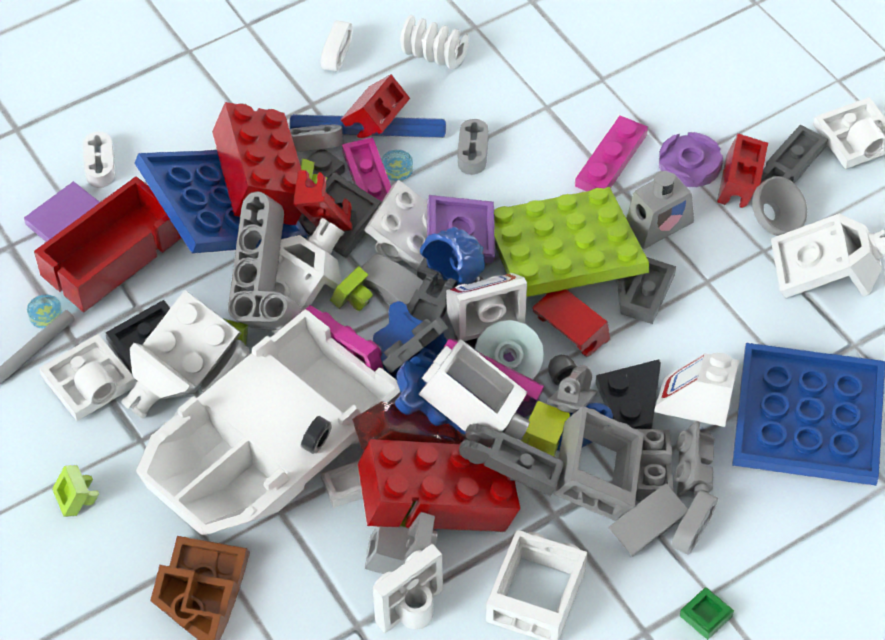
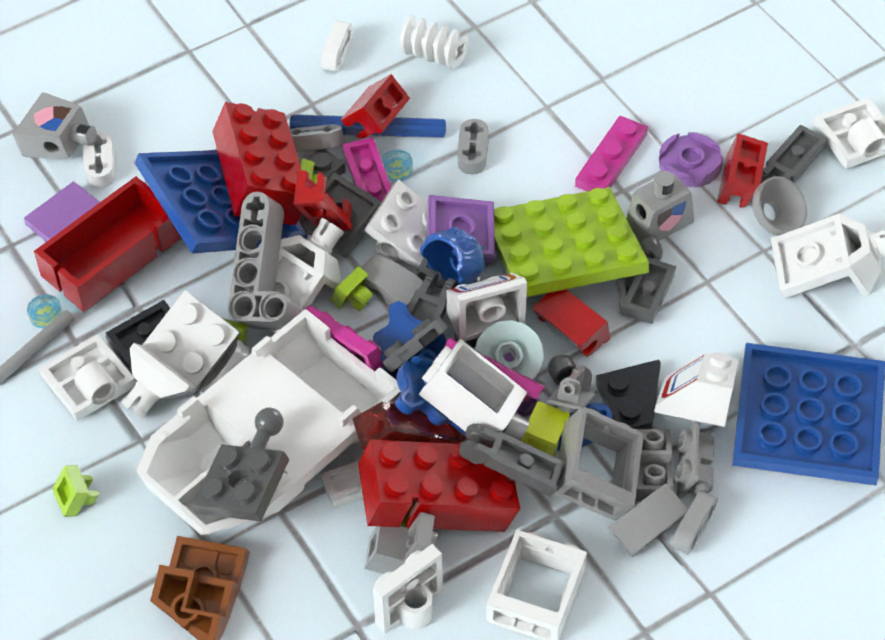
(53, 129): none -> light grey torso
(233, 463): none -> dark grey plate
(316, 435): black tile -> none
(652, 247): none -> dark grey hinge
(706, 613): green tile -> none

